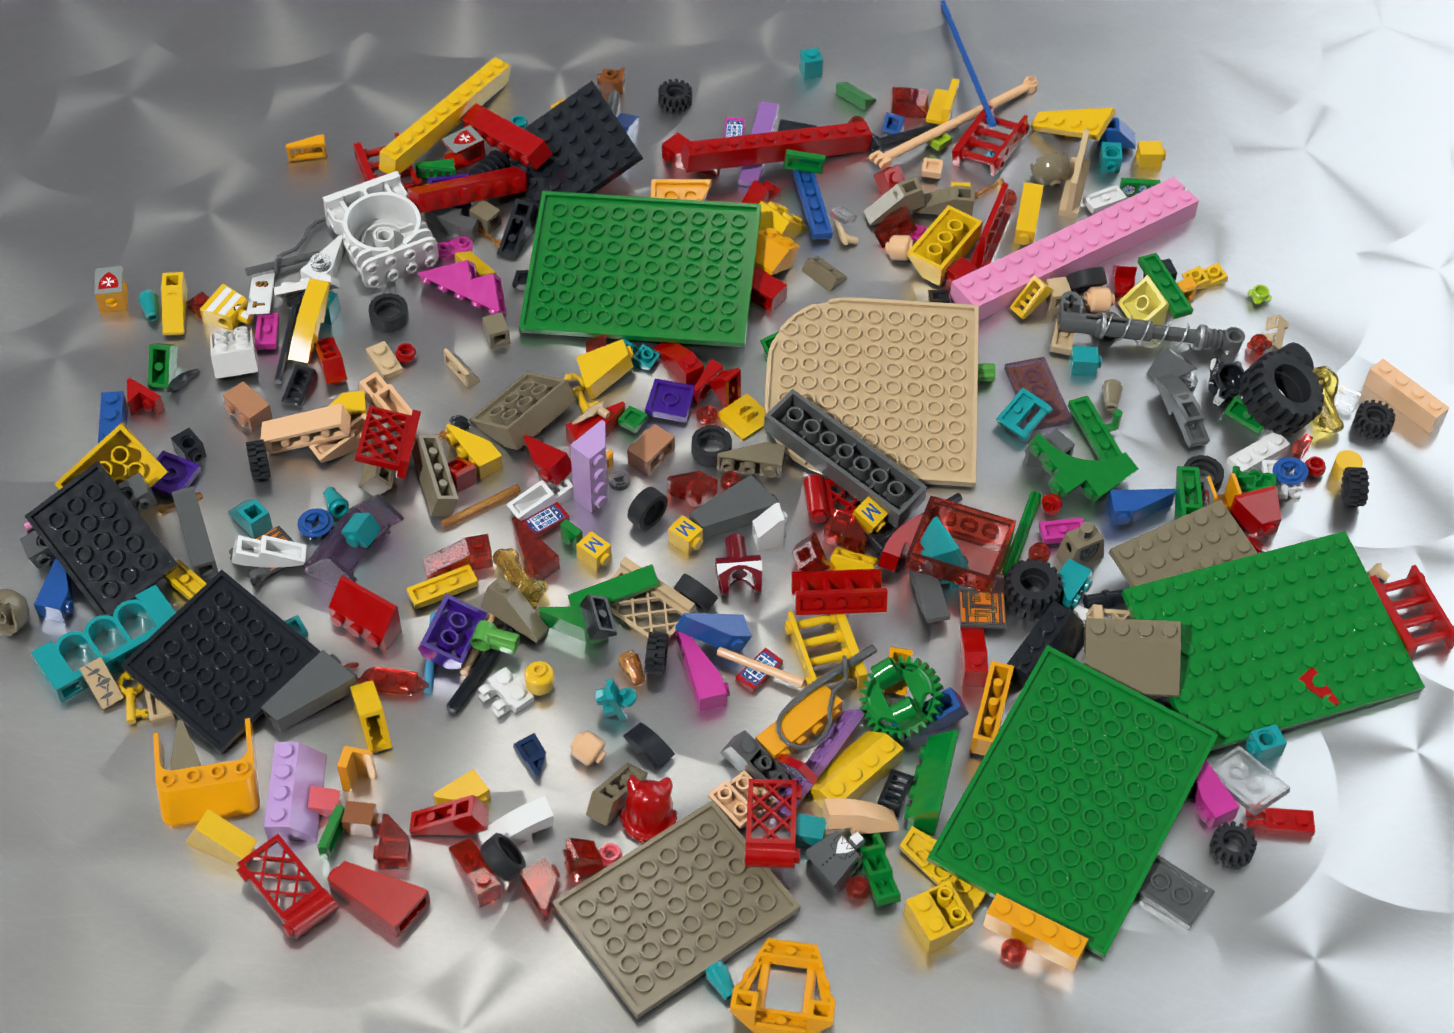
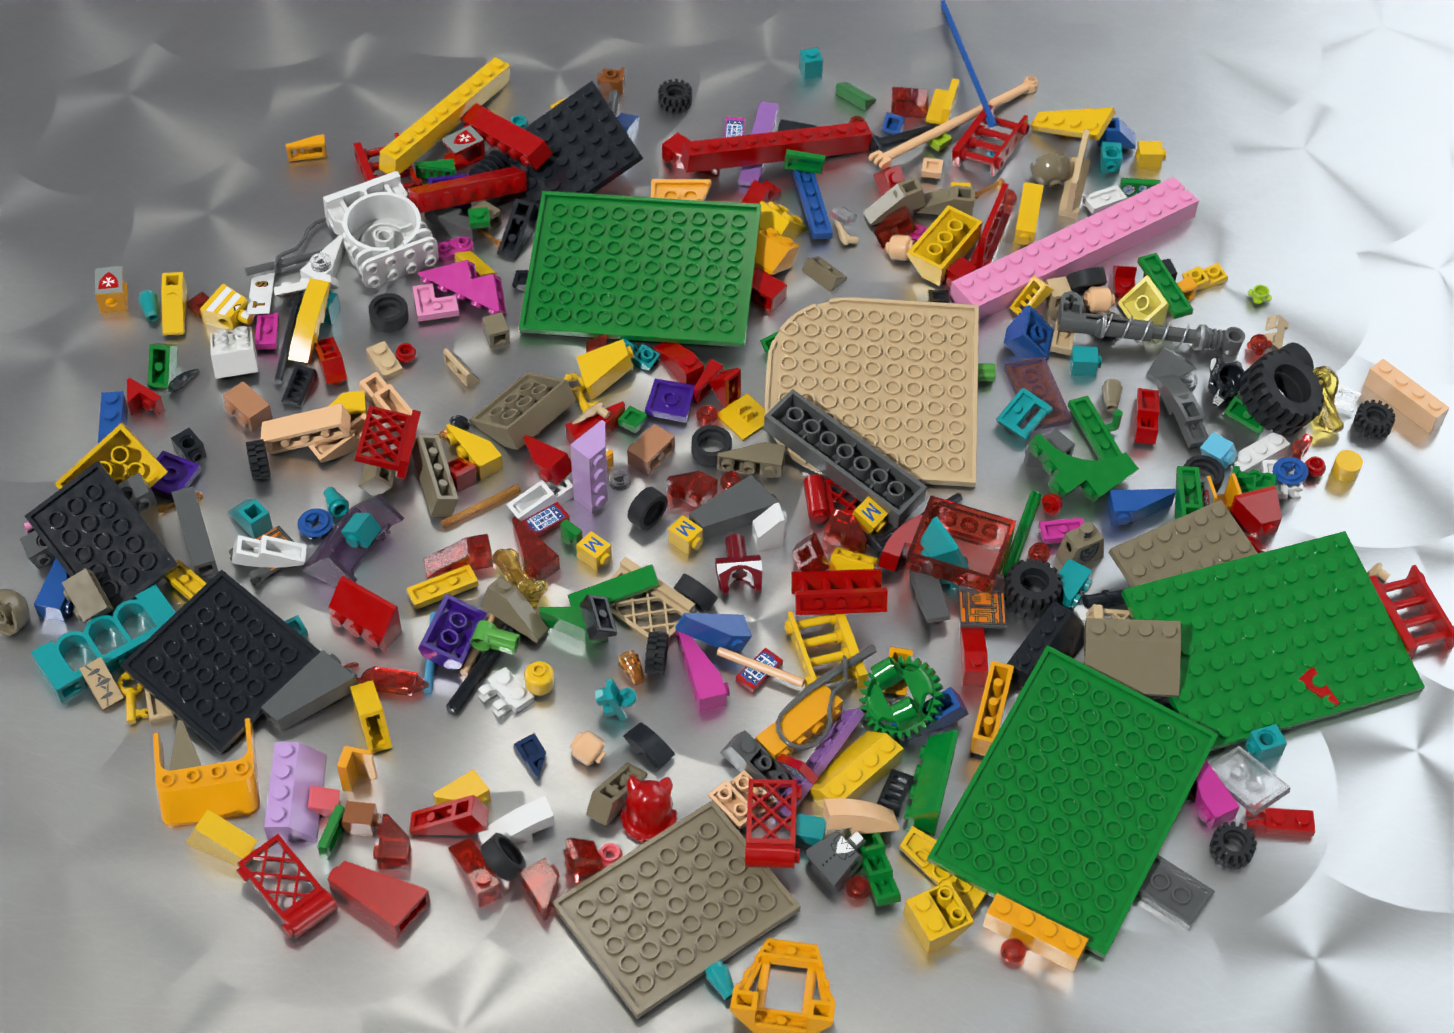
(86, 596): none -> dark tan brick
(433, 308): none -> bright pink plate
(479, 217): none -> green plate
(1029, 335): none -> blue slope
(1146, 416): none -> red slope
(1219, 449): none -> medium azure brick
(1355, 486): black tyre -> none

